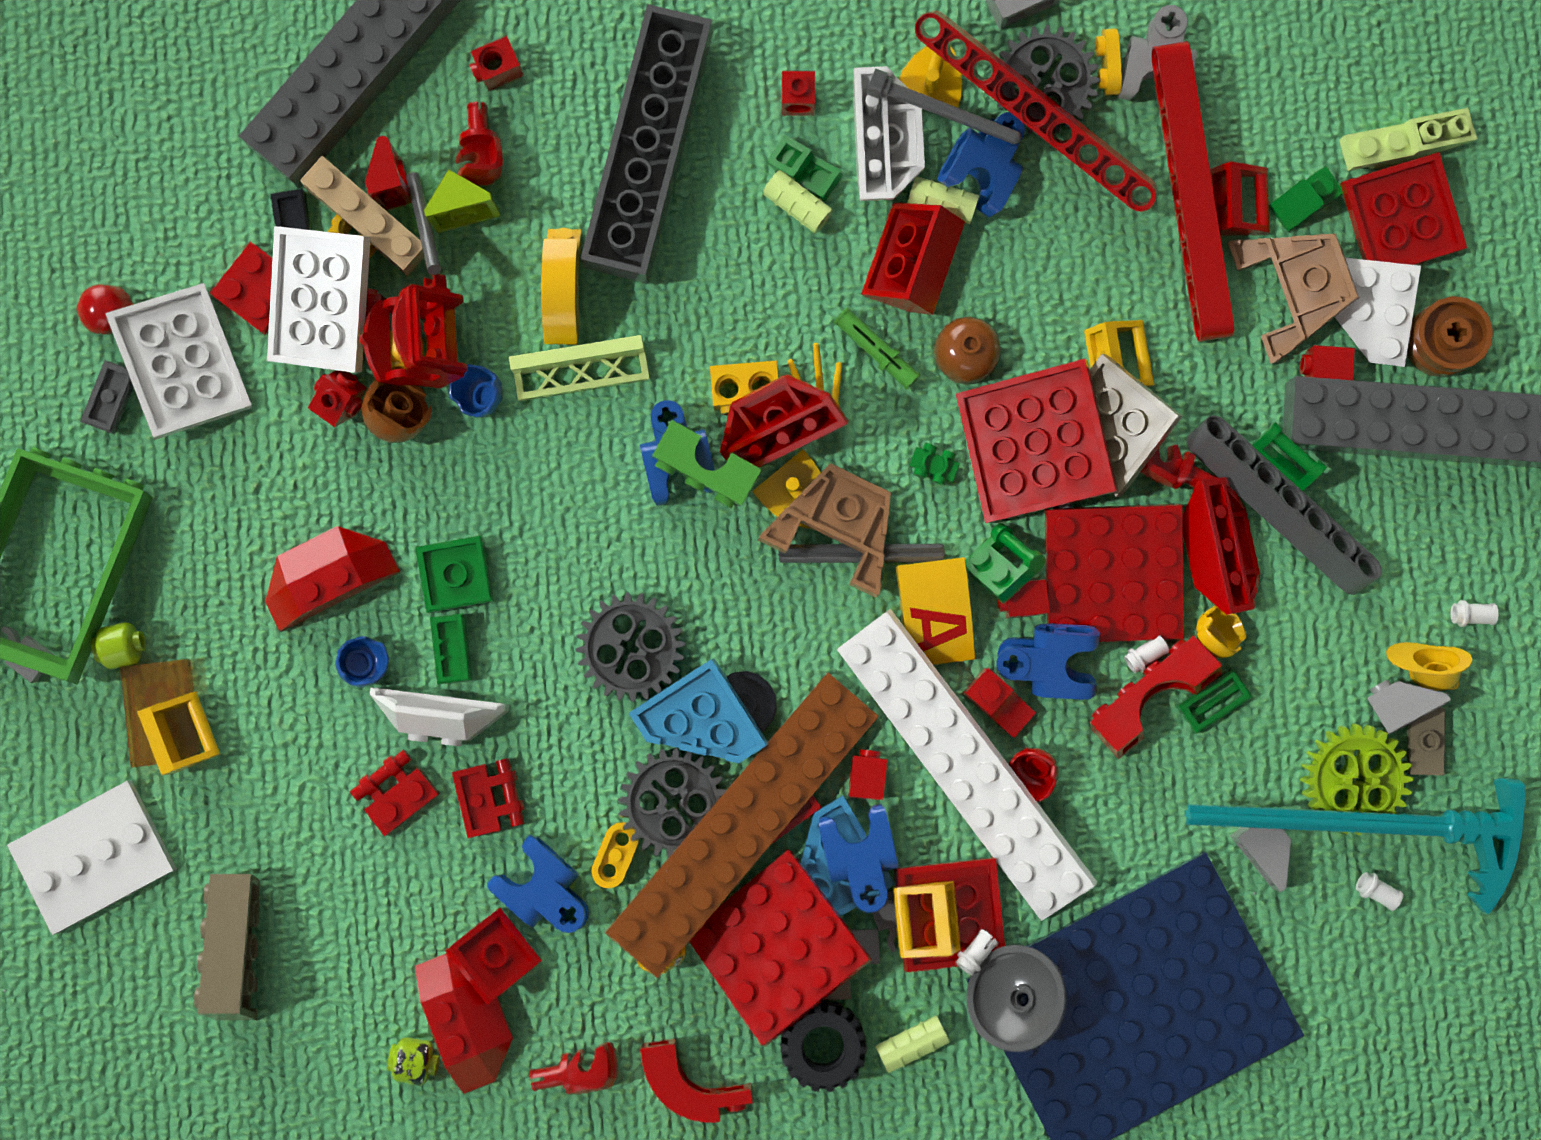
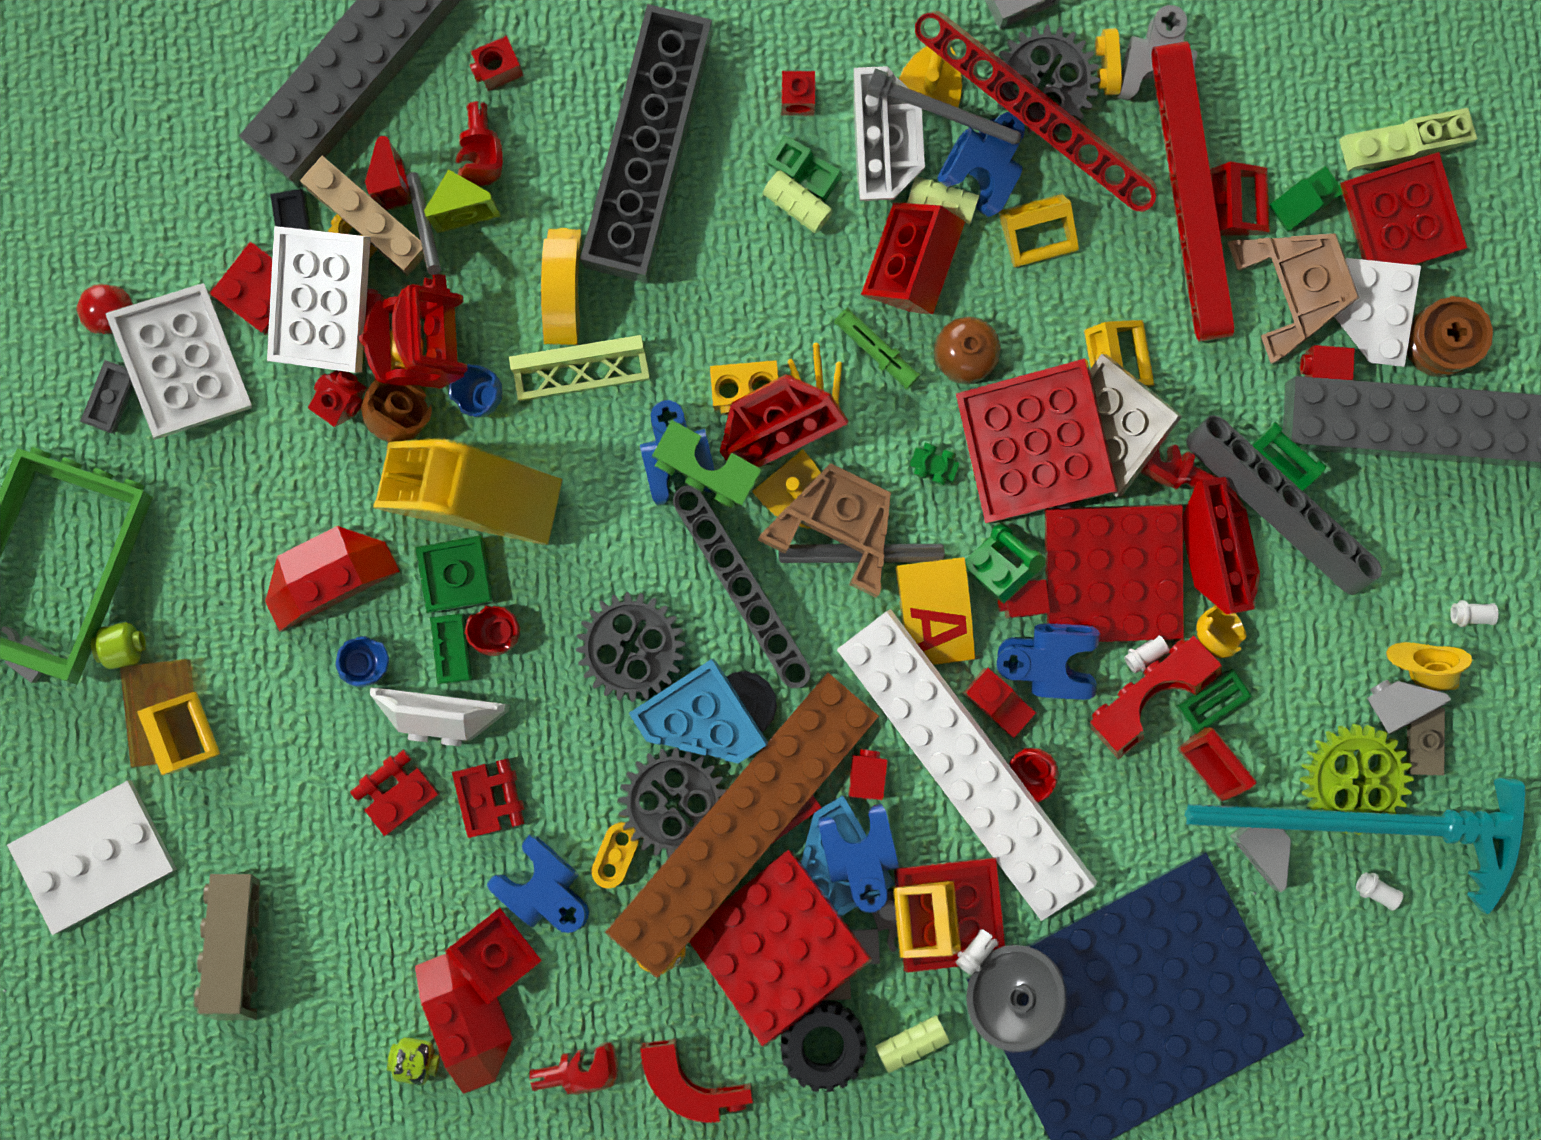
(468, 489): none -> yellow brick
(493, 630): none -> red hair
(739, 570): none -> dark grey beam
(1036, 213): none -> yellow tile
(1216, 764): none -> red tile

